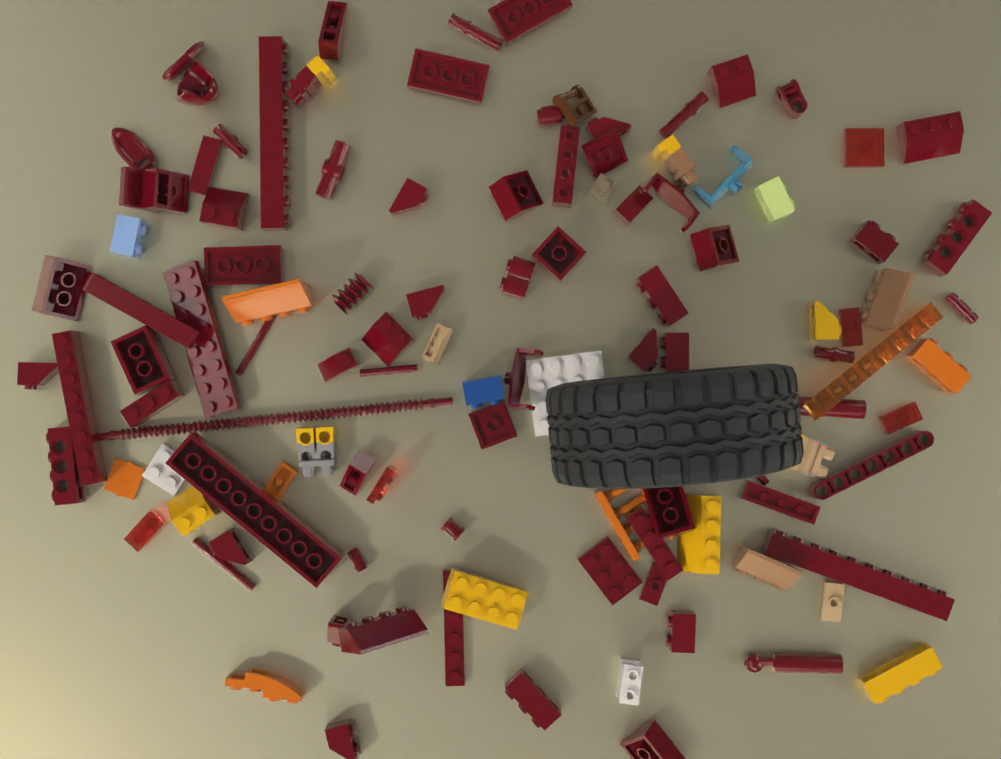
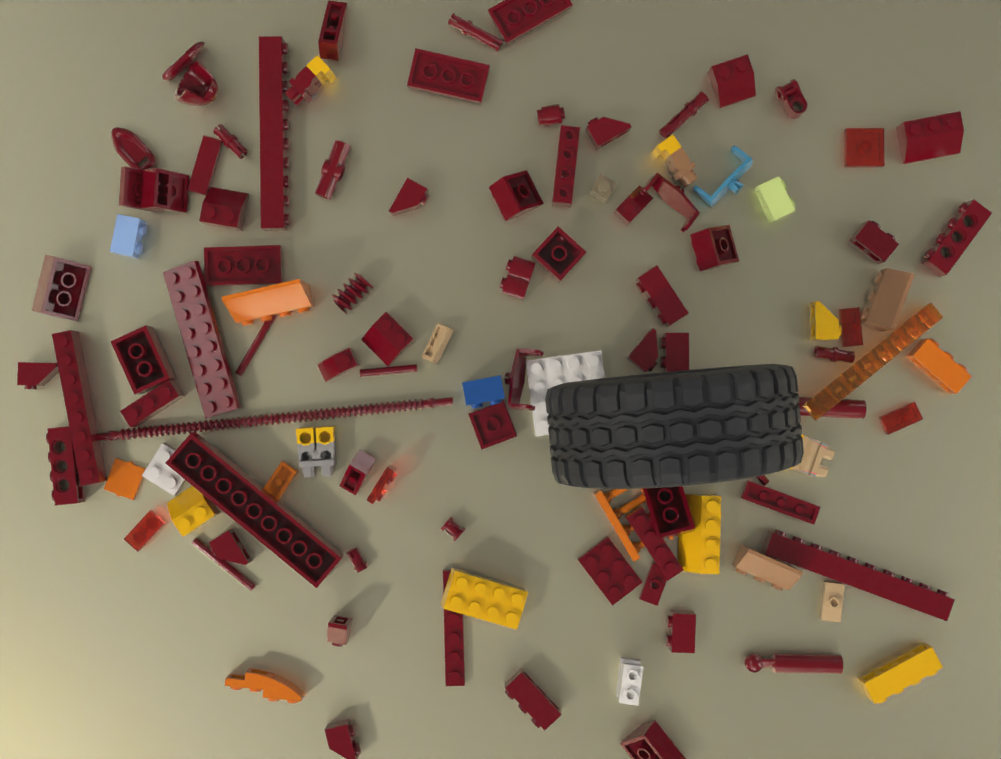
(141, 310): dark red beam -> none
(381, 631): dark red slope -> none
(424, 301): dark red slope -> none
(578, 110): reddish brown plate -> none
(605, 152): dark red tile -> none
(879, 460): dark red beam -> none
(962, 308): dark red axle -> none

